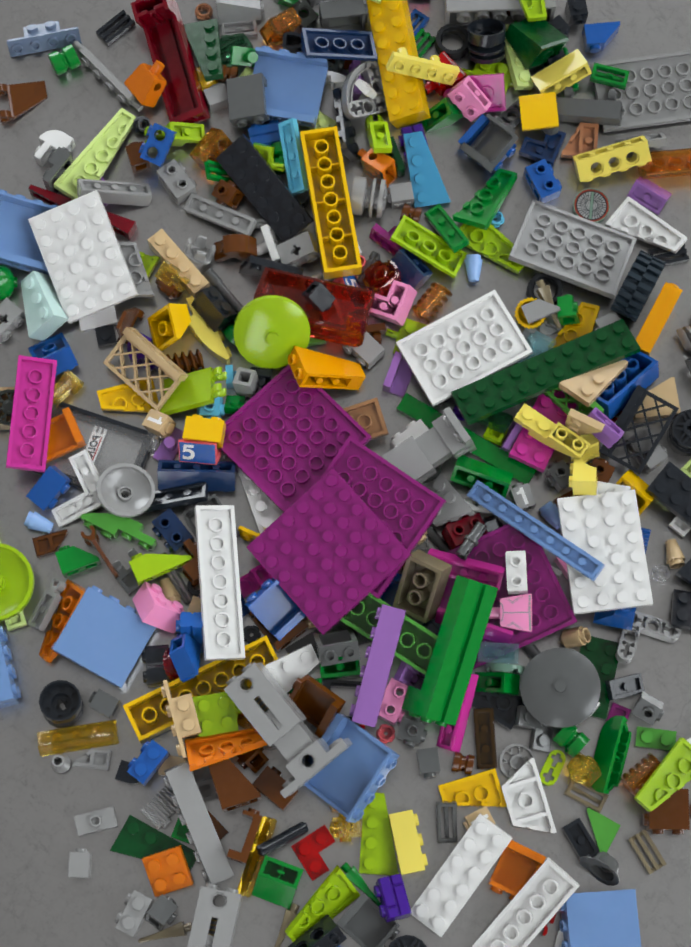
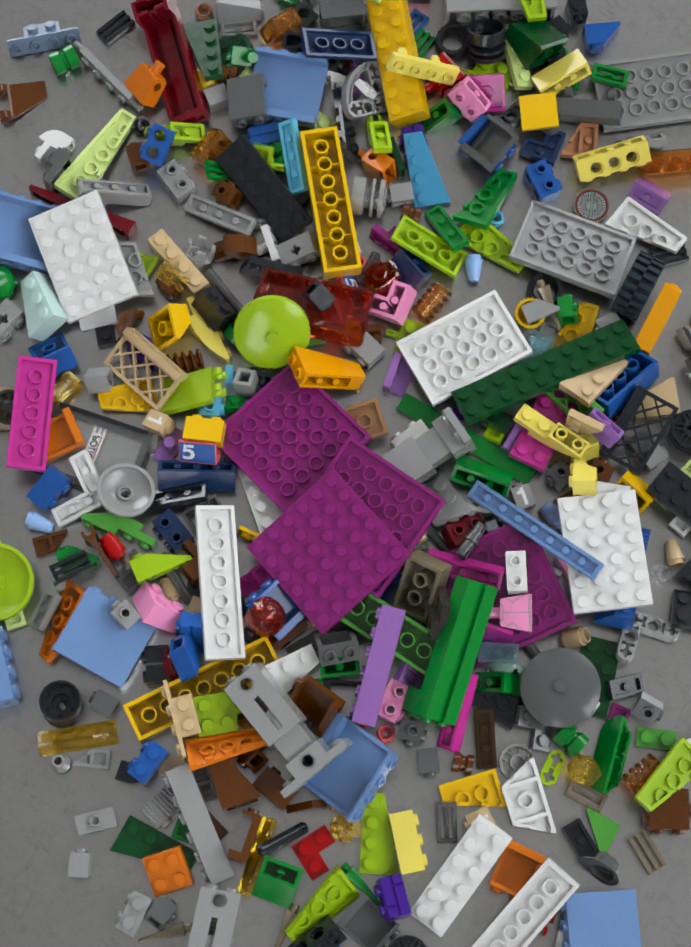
(67, 560): none -> black tile
(99, 380): none -> light grey brick
(112, 546): none -> red brick
(124, 613): none -> light grey brick
(265, 617): none -> clear red cylinder
(306, 806): none -> reddish brown tile
(438, 614): none -> clear smoke slope

